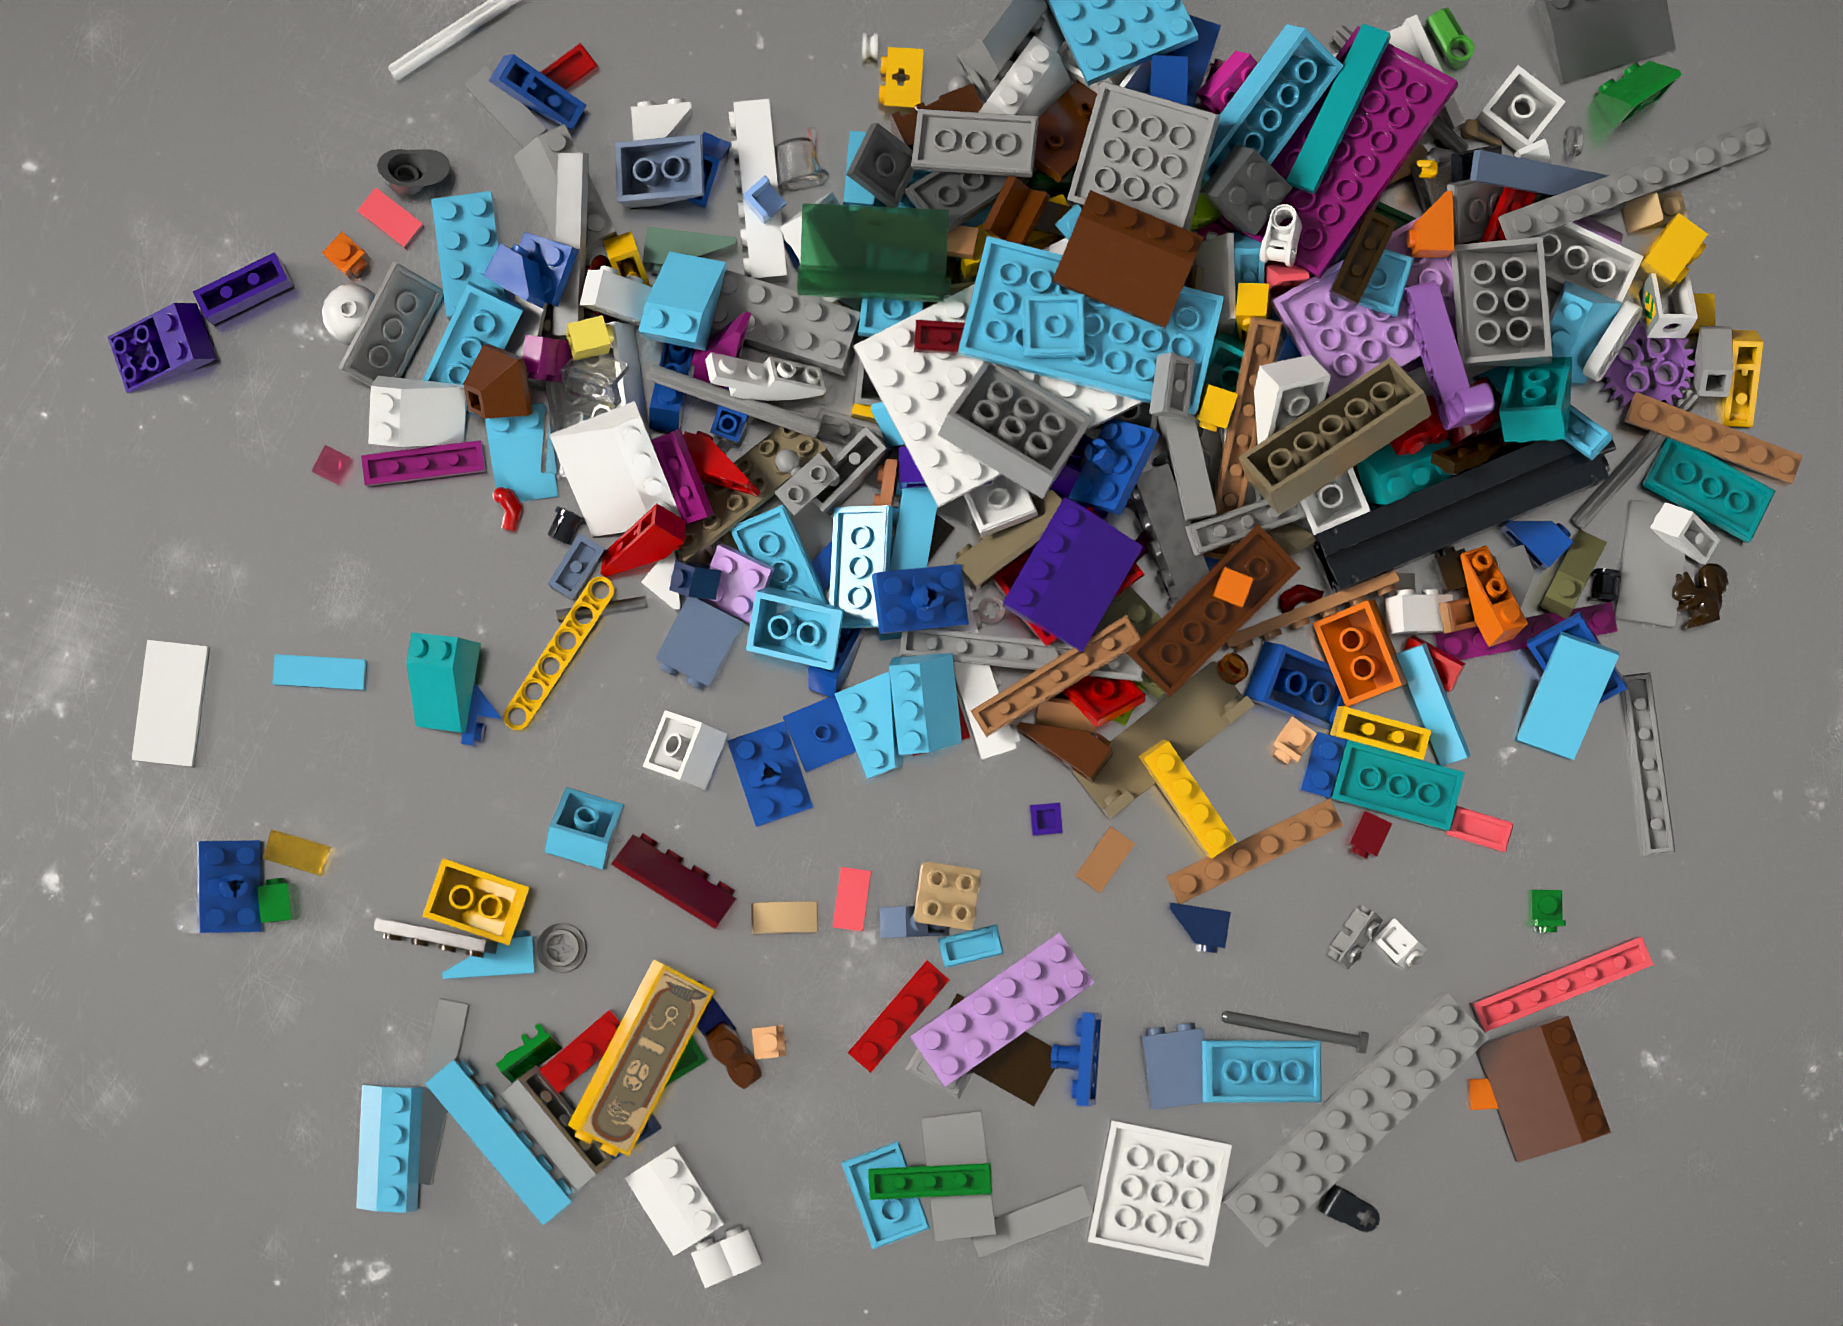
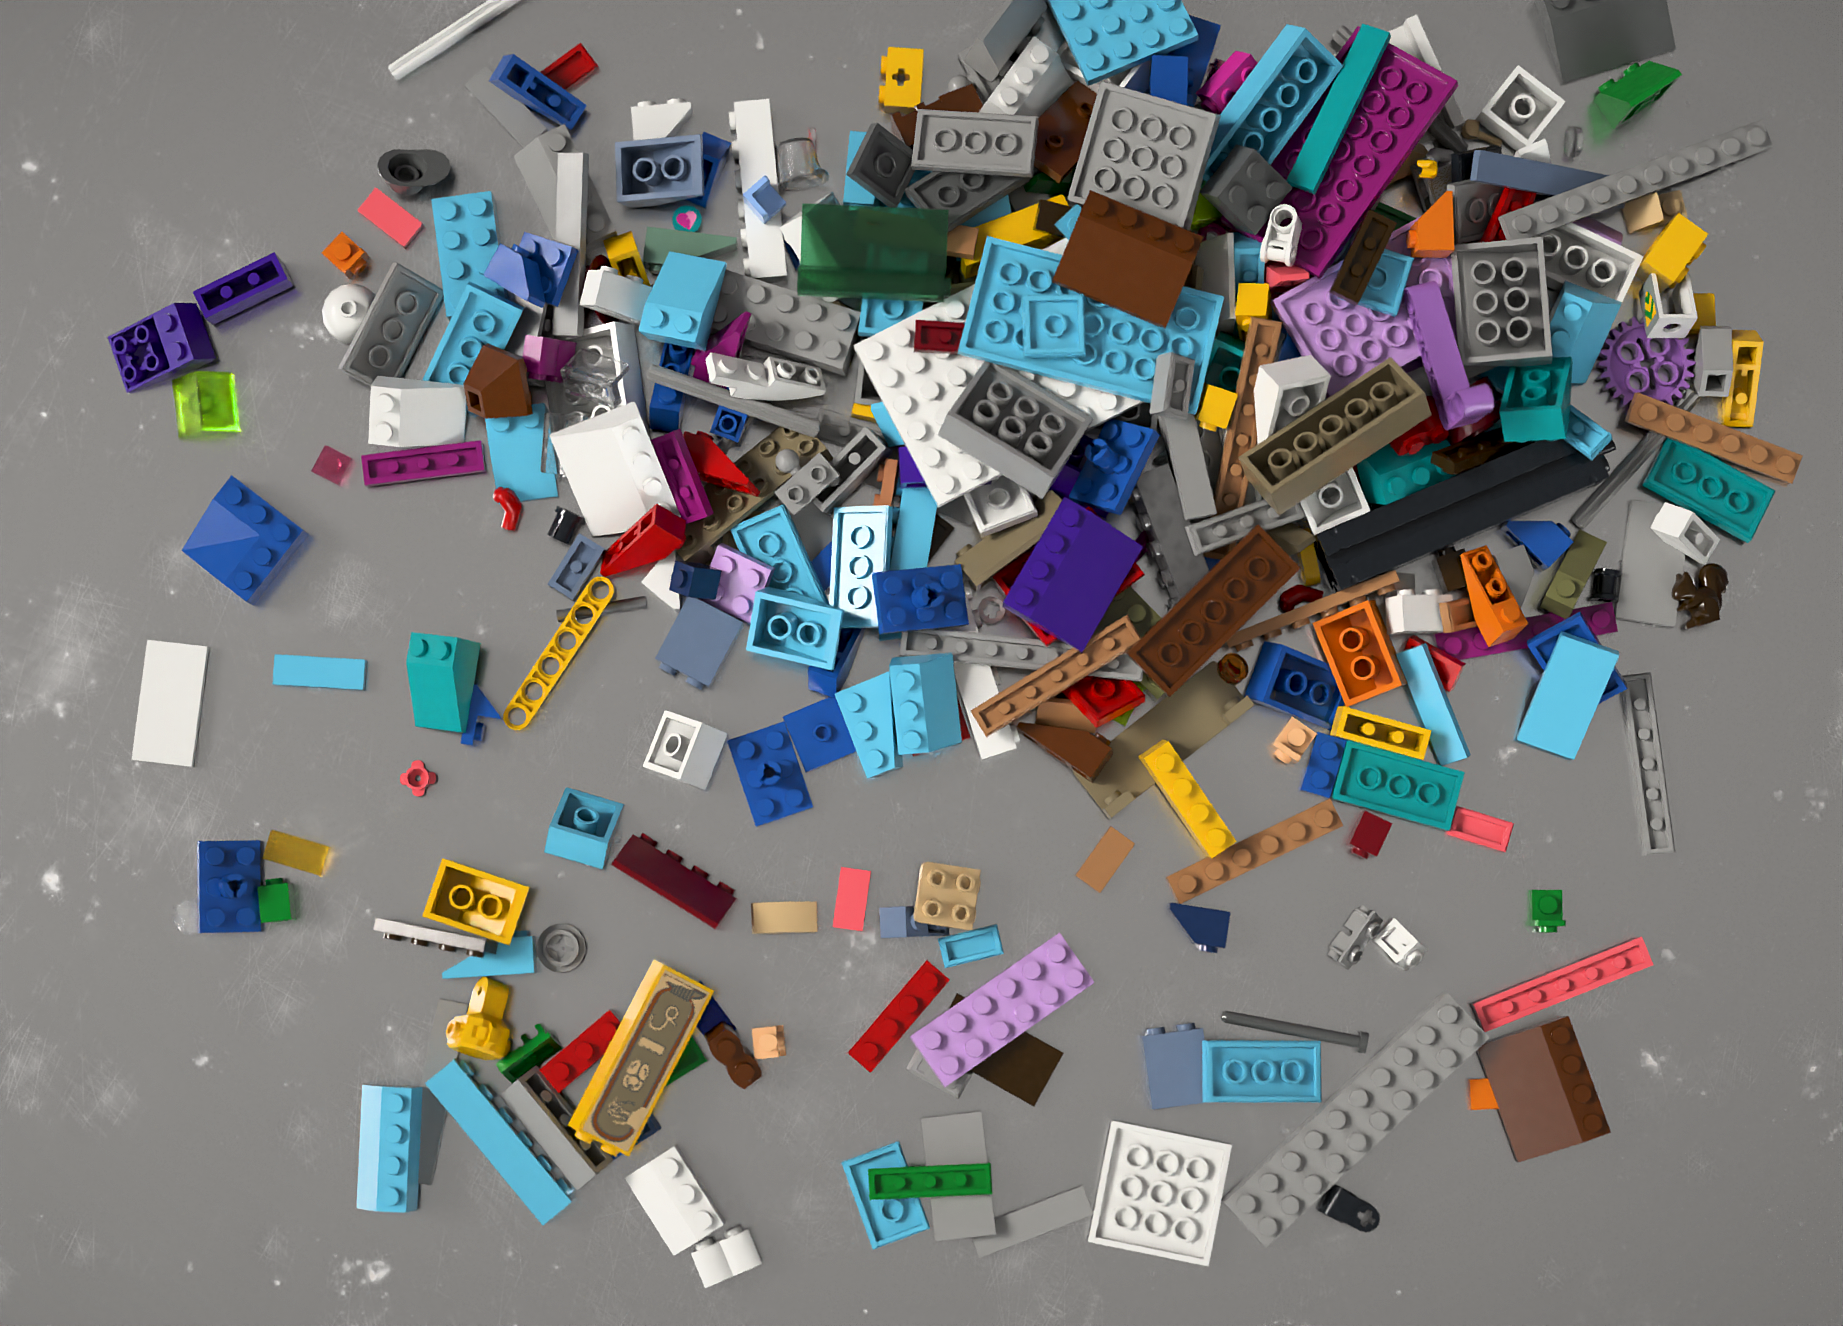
(205, 404): none -> clear neon green slope
(243, 540): none -> blue slope
(418, 787): none -> coral plate
(482, 1030): none -> yellow piece
(589, 337): light yellow brick -> none
(687, 219): none -> teal tile
(870, 46): white bush -> none
(1015, 212): reddish brown panel -> none
(1046, 819): dark purple plate -> none
(1082, 1058): blue plate -> none
(1233, 587): orange tile -> none
(1309, 565): none -> yellow beam
(1449, 36): bright green piece -> none
(1612, 340): white beam -> none

